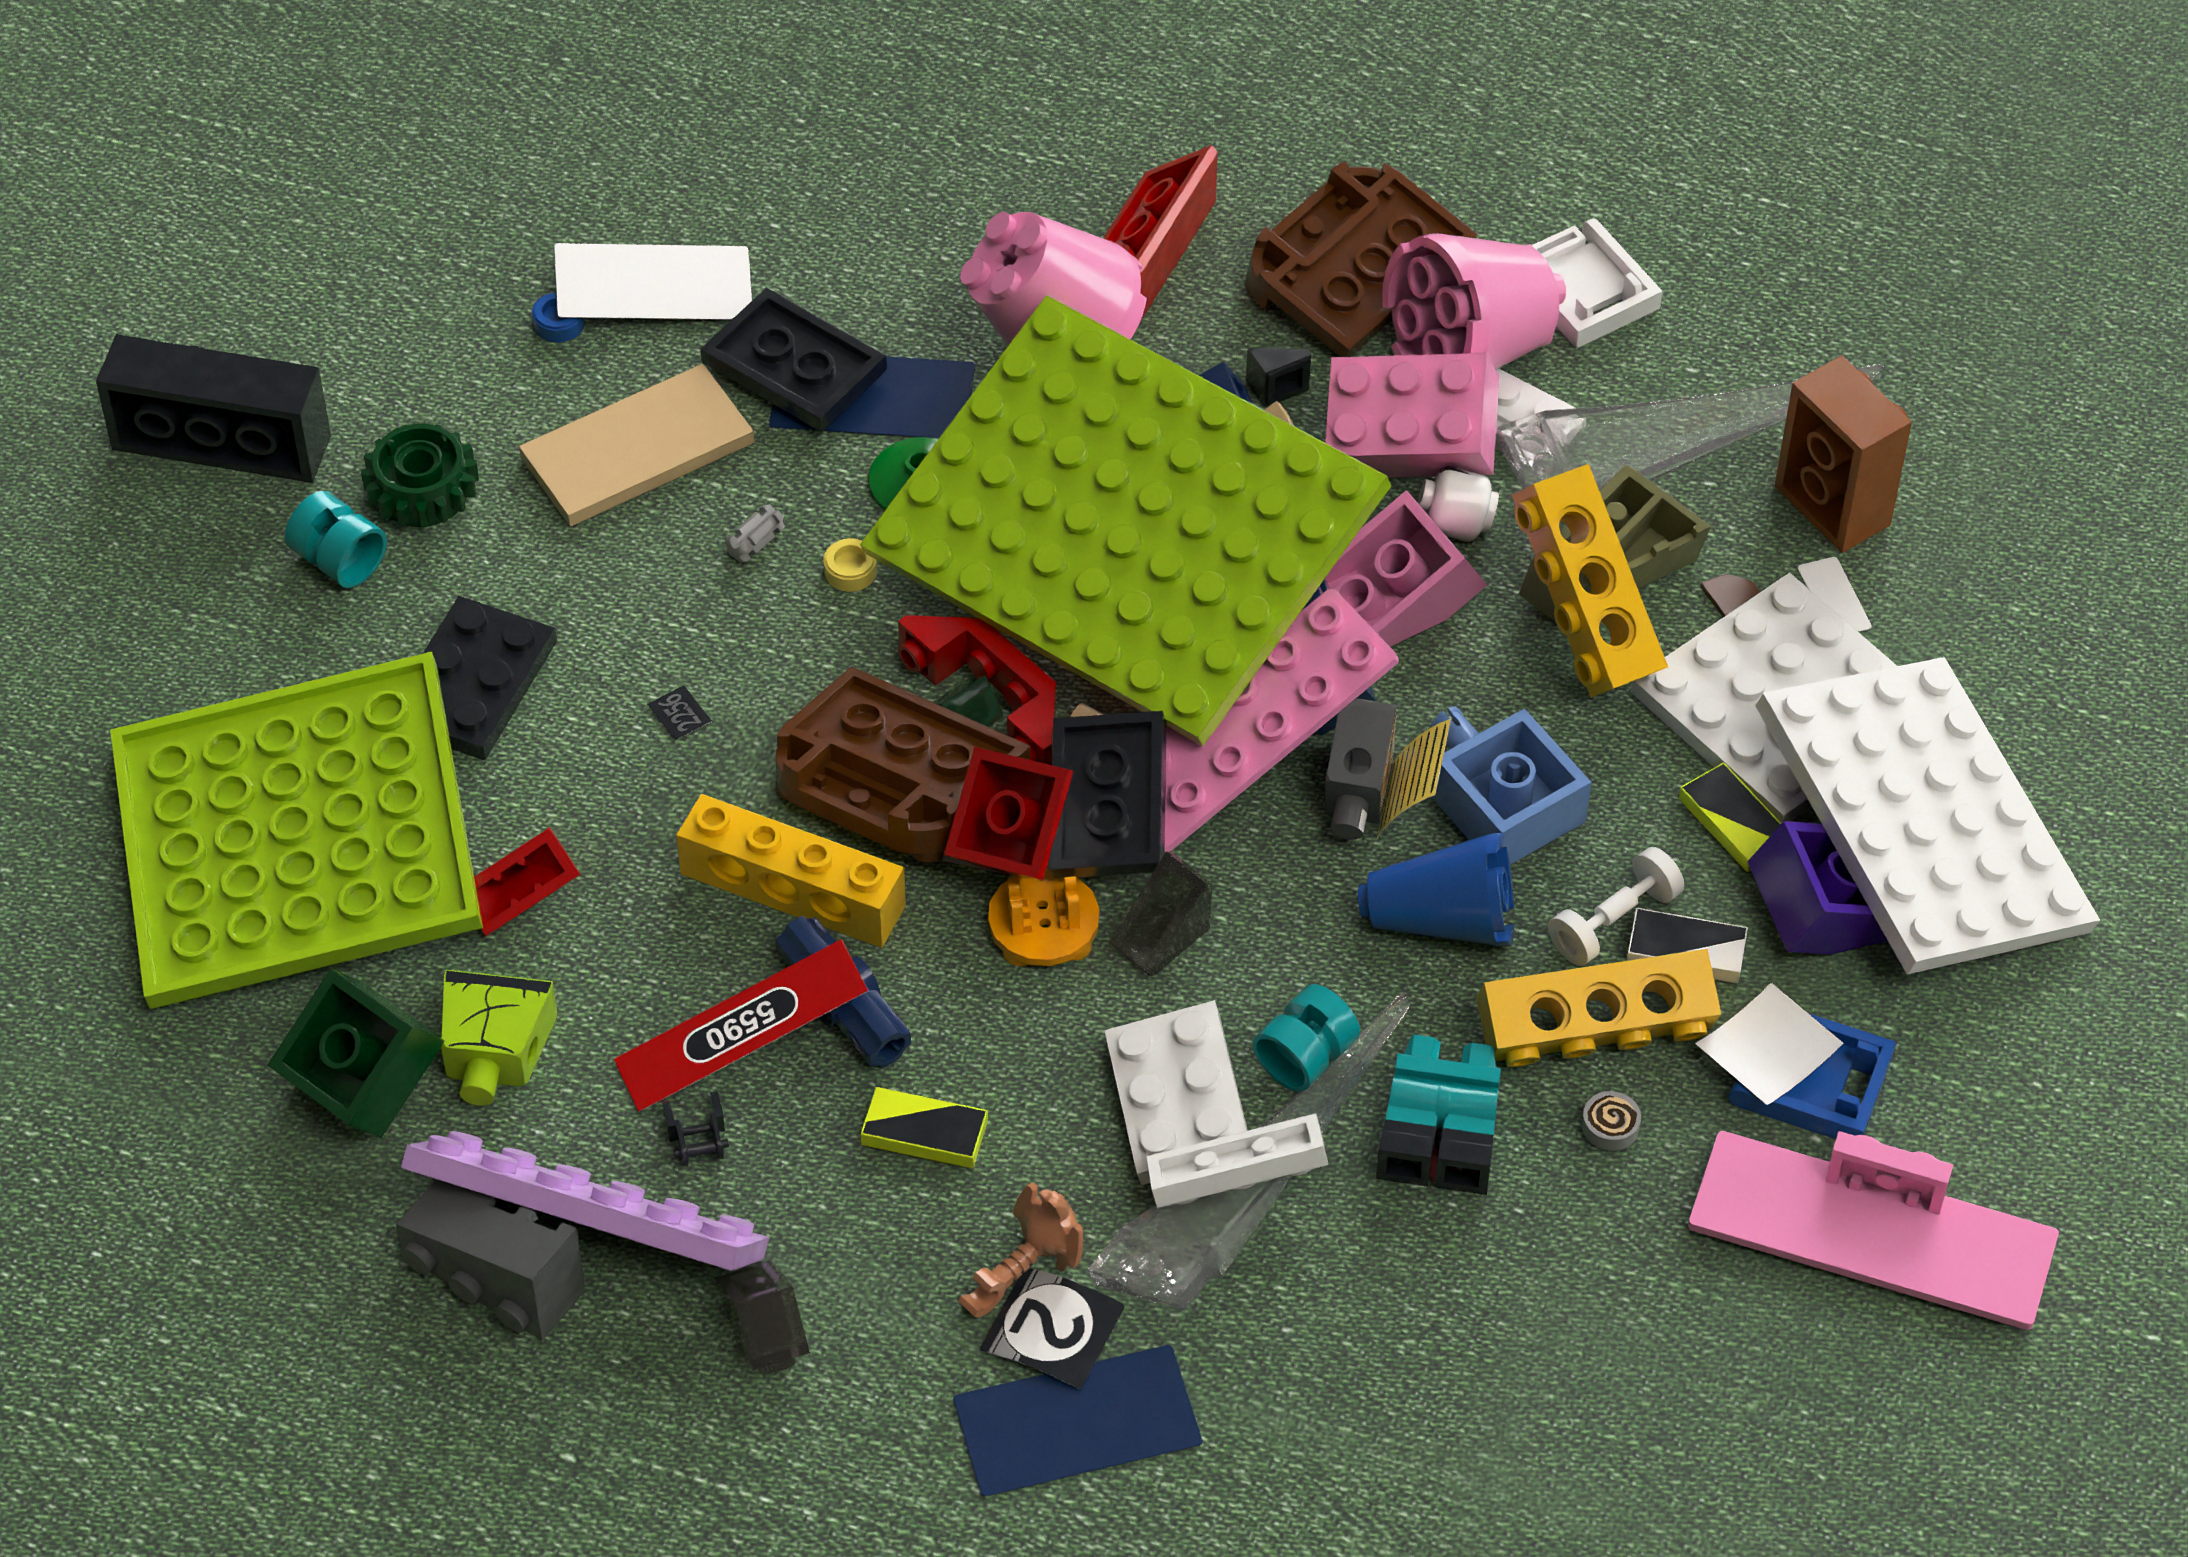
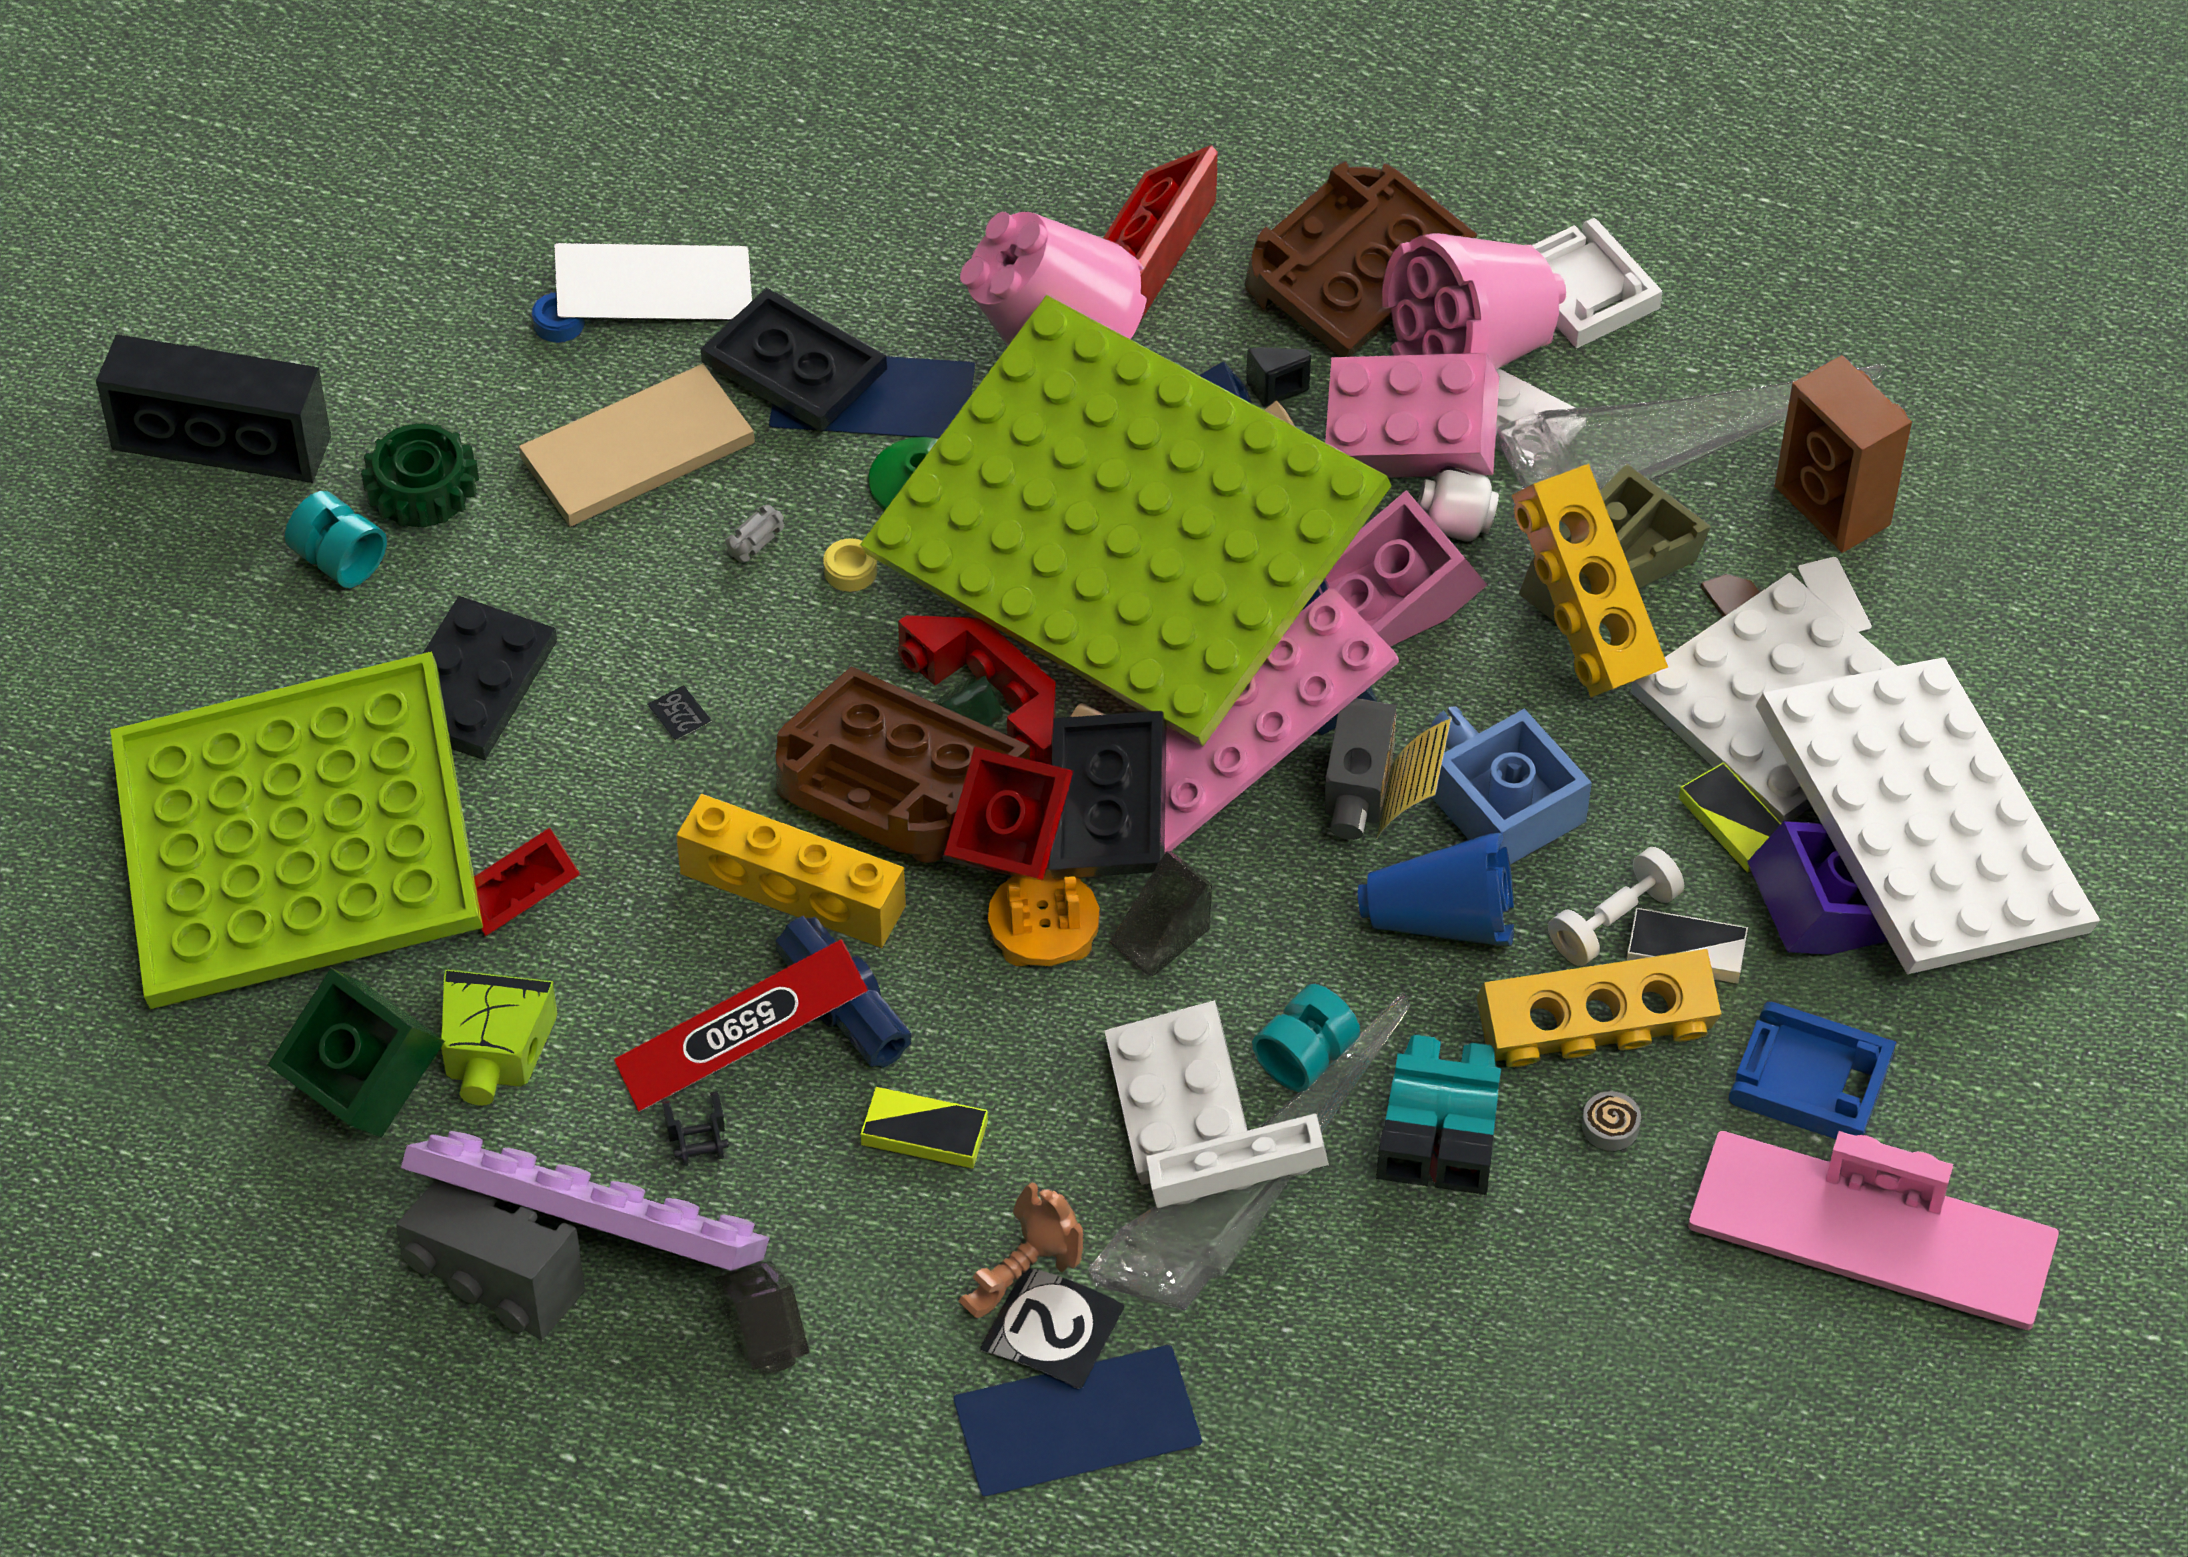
(1770, 1044): white sticker -> none

